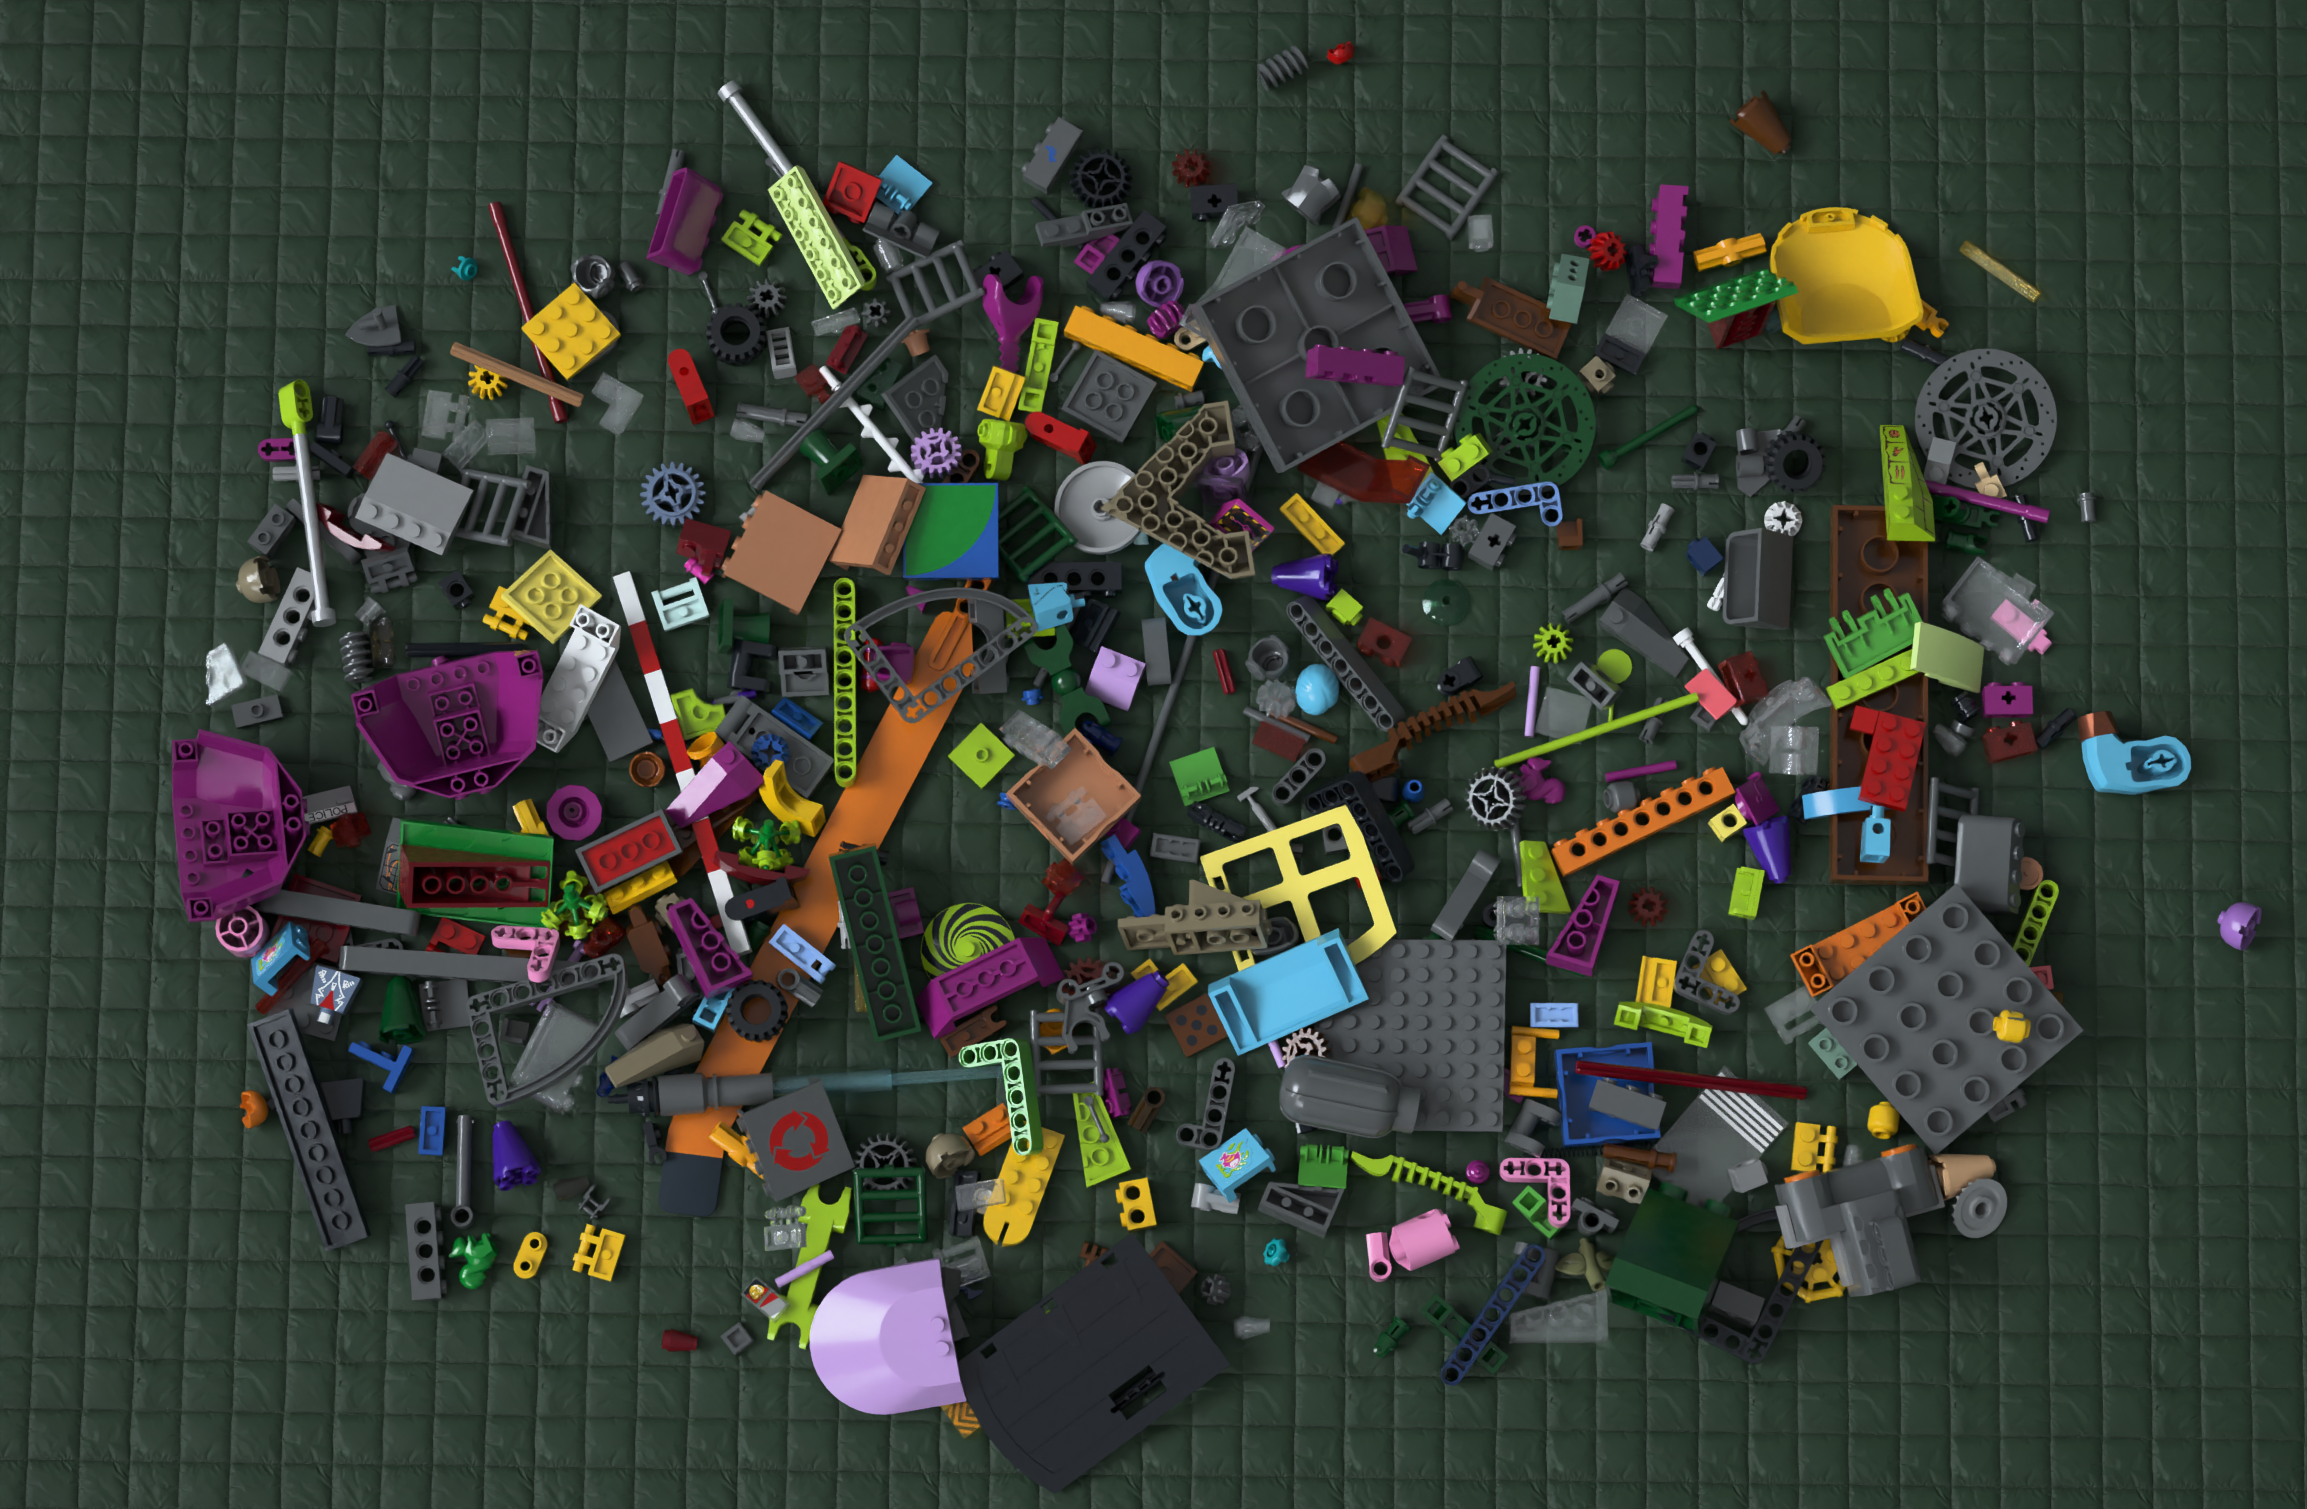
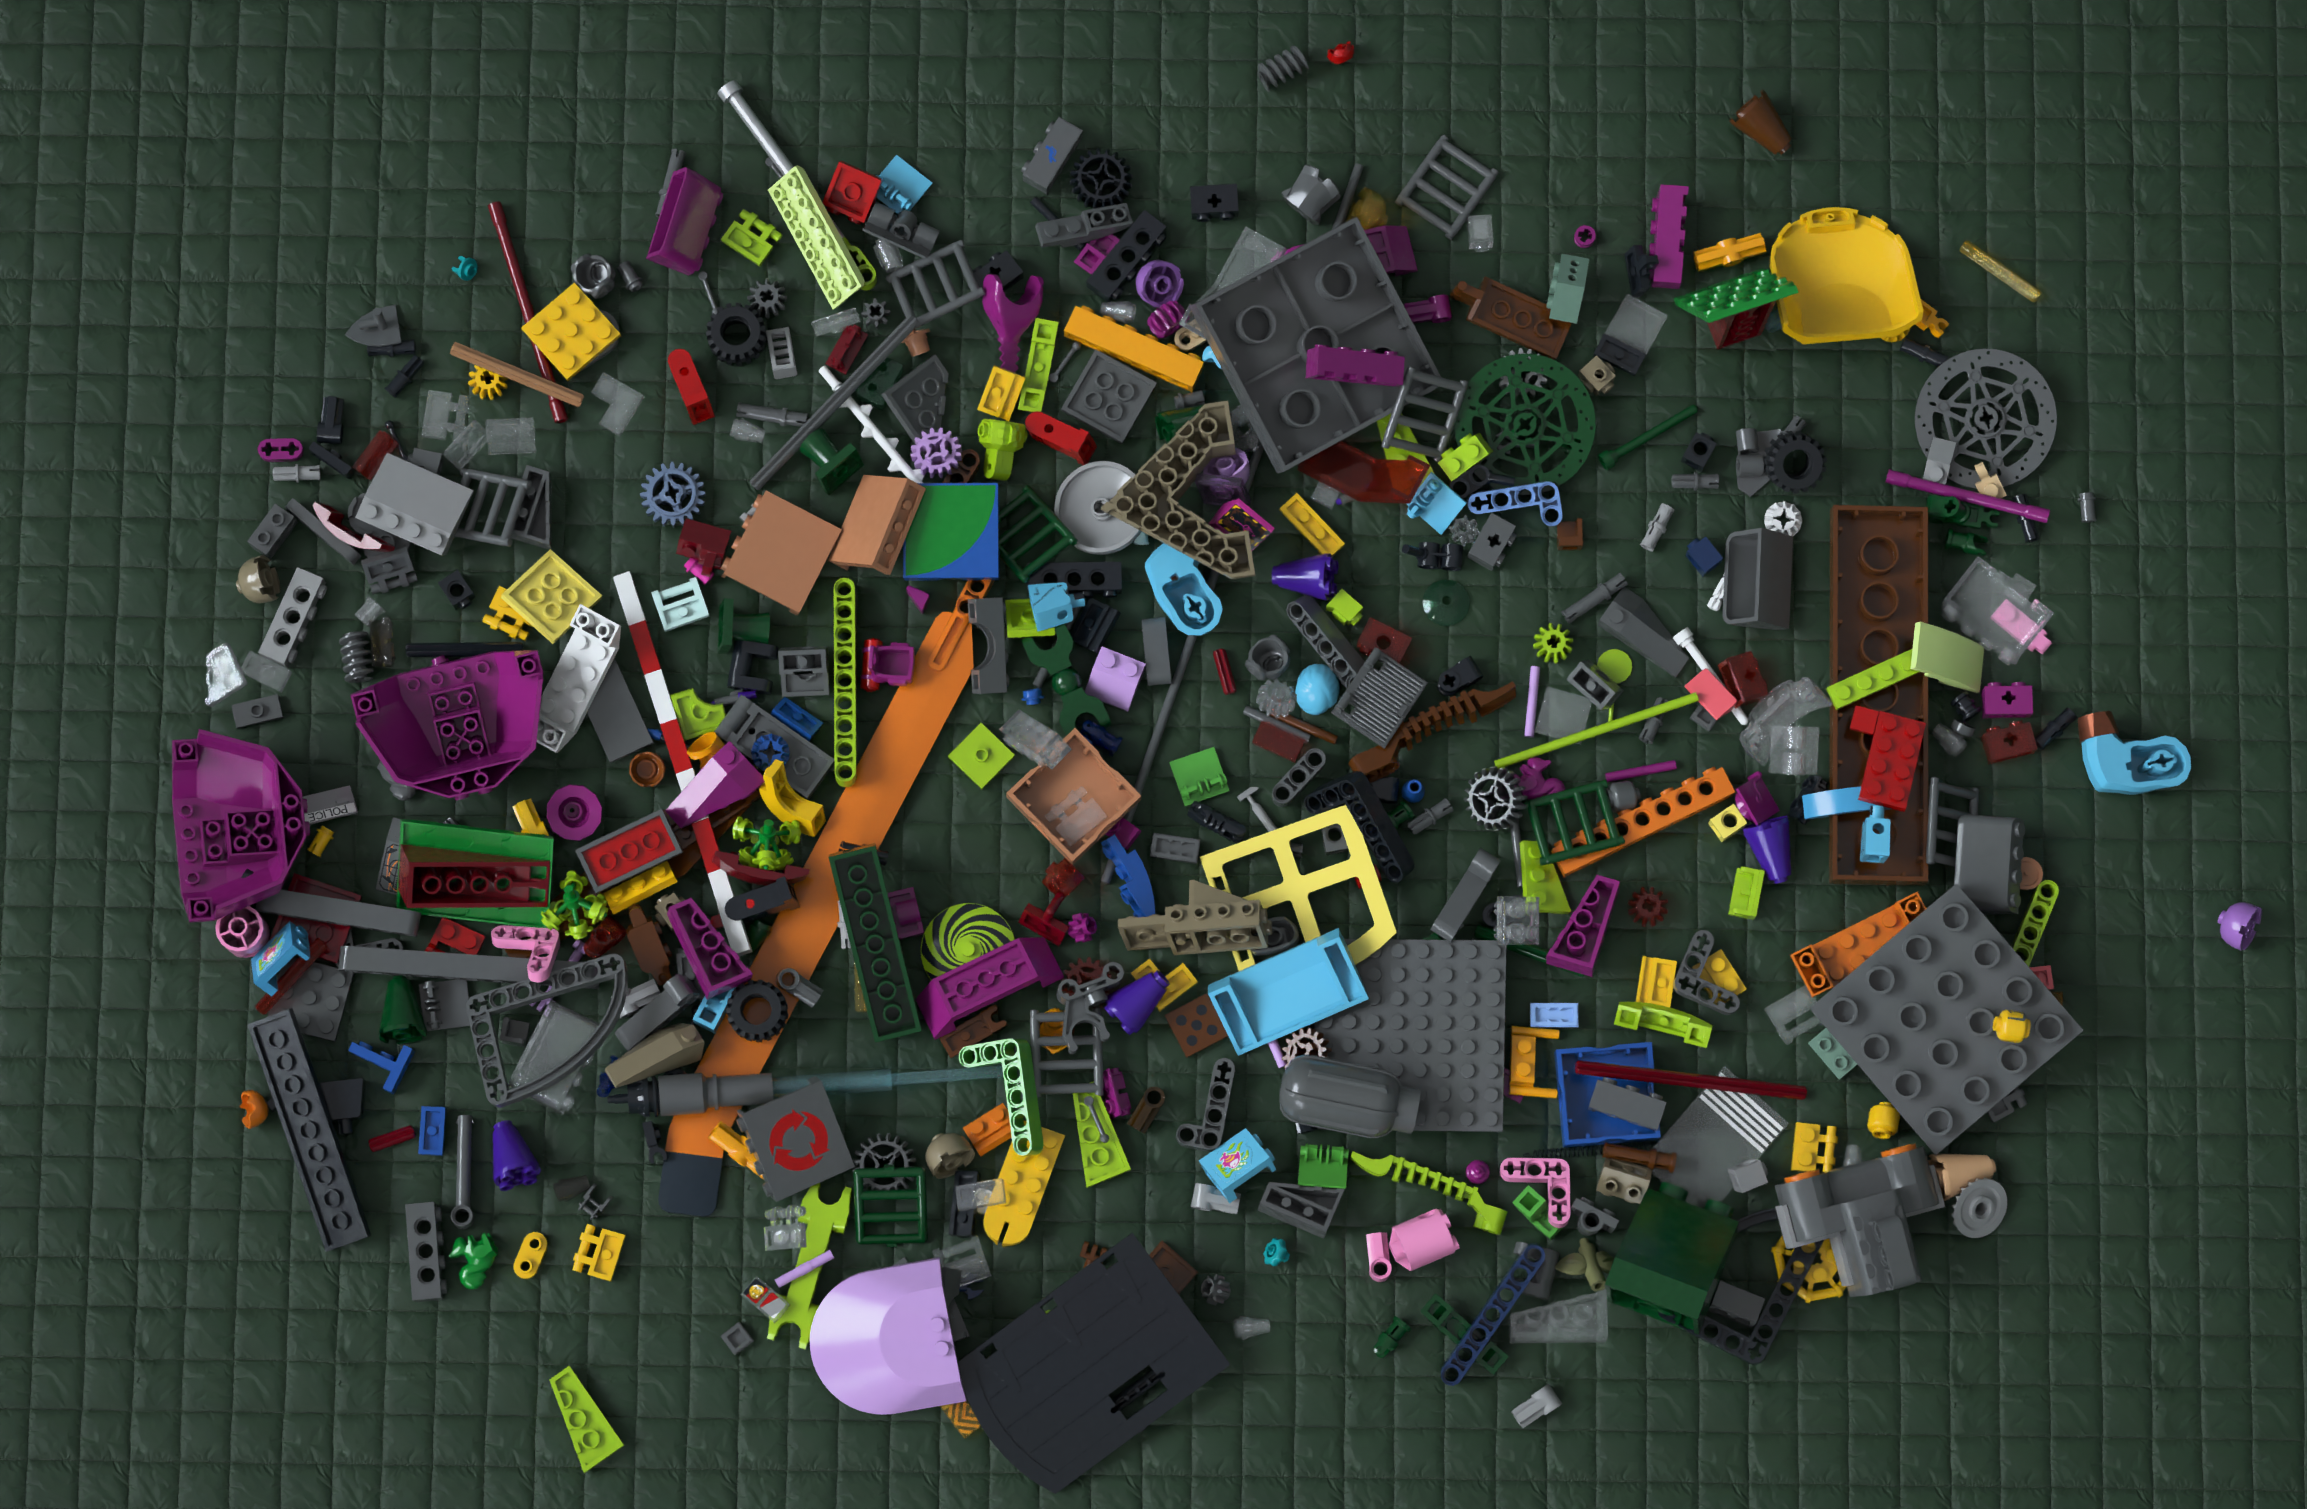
(295, 412): flat silver piece -> none
(333, 993): sand blue torso -> none
(350, 830): clear red brick -> none
(587, 1426): none -> lime wing
(678, 1341): dark red cone -> none
(801, 953): light blue plate -> none
(812, 383): clear red plate -> none
(956, 672): dark grey beam -> none
(1005, 803): blue bush -> none
(1142, 1204): yellow brick -> none
(1197, 162): clear red gear -> none
(1234, 218): clear plate -> none
(1379, 698): none -> dark grey window
(1525, 1123): dark grey connector -> none
(1540, 1404): none -> light grey piece
(1569, 851): none -> dark green bar
(1607, 251): red gear -> none
(1878, 635): bright green hinge -> none
(1905, 491): lime wedge -> none

